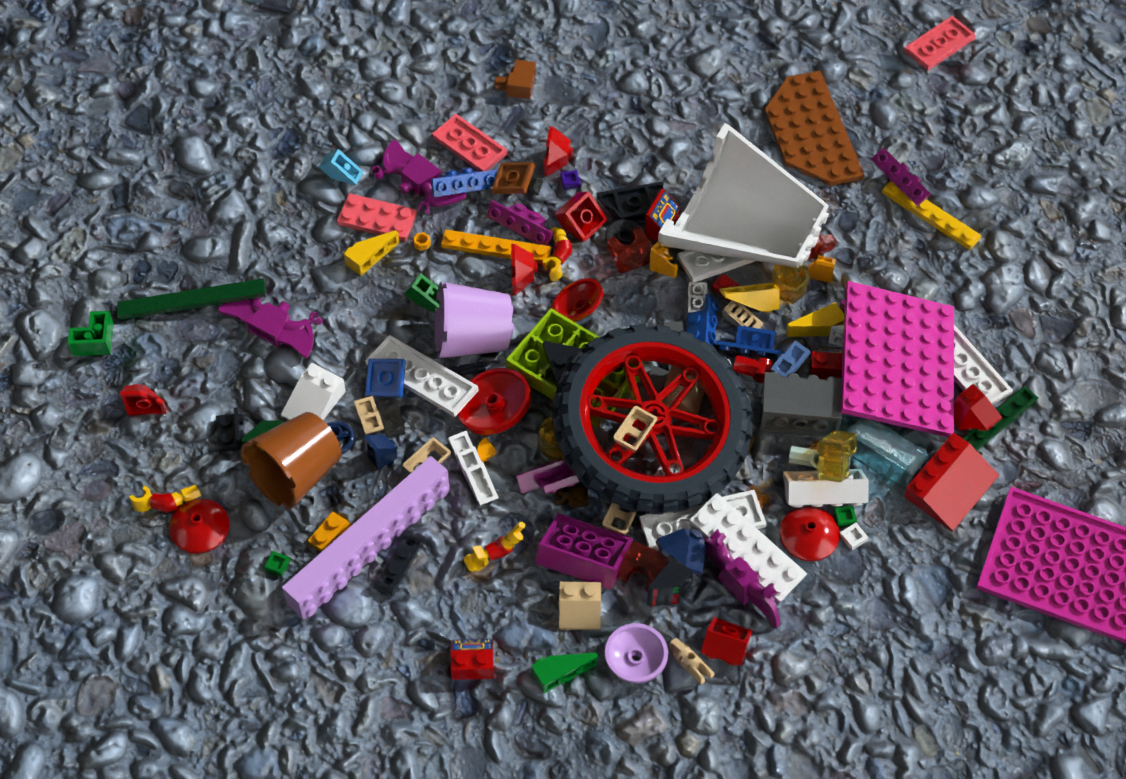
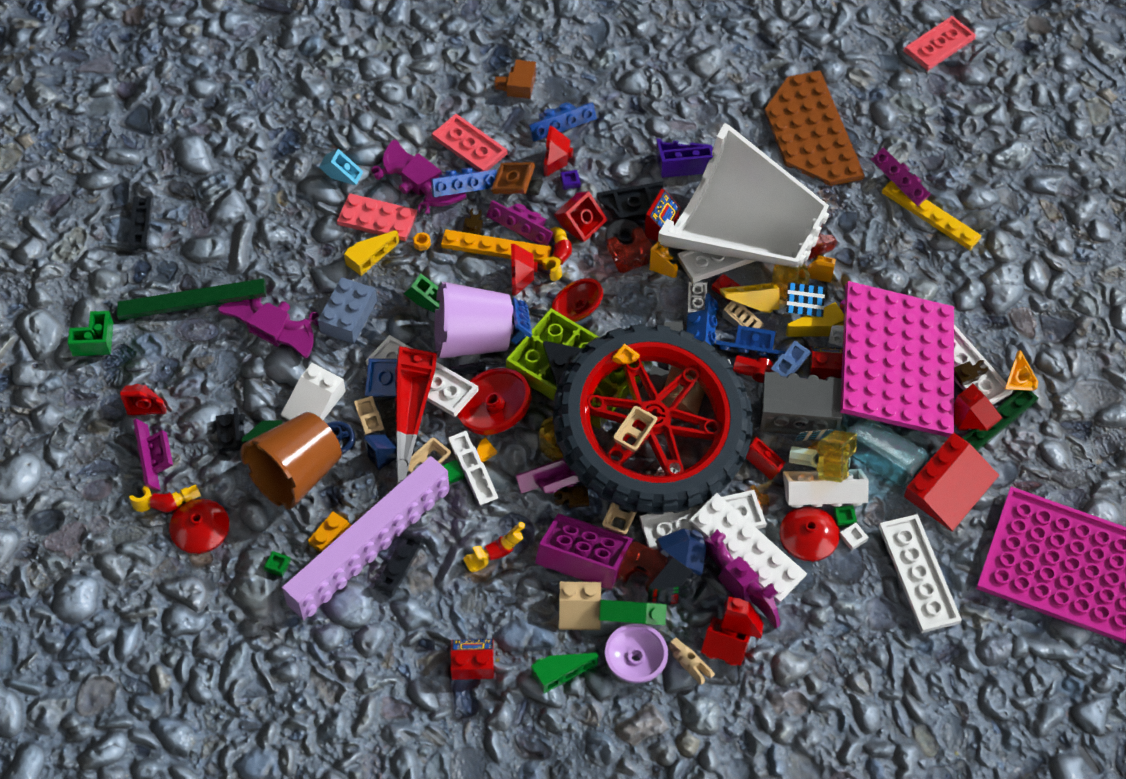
(140, 223): none -> black plate
(153, 453): none -> magenta bracket
(347, 310): none -> sand blue brick
(412, 385): none -> red plate
(454, 471): none -> green tile
(473, 224): none -> dark brown plate
(521, 321): none -> blue bracket
(562, 119): none -> blue bracket
(625, 355): none -> light orange tile
(632, 612): none -> green slope
(682, 159): none -> dark purple wedge
(741, 618): none -> red slope
(764, 458): none -> red slope
(805, 299): none -> sticker
(812, 435): none -> sticker
(919, 573): none -> white plate
(968, 373): none -> dark brown plate
(1021, 375): none -> light orange slope

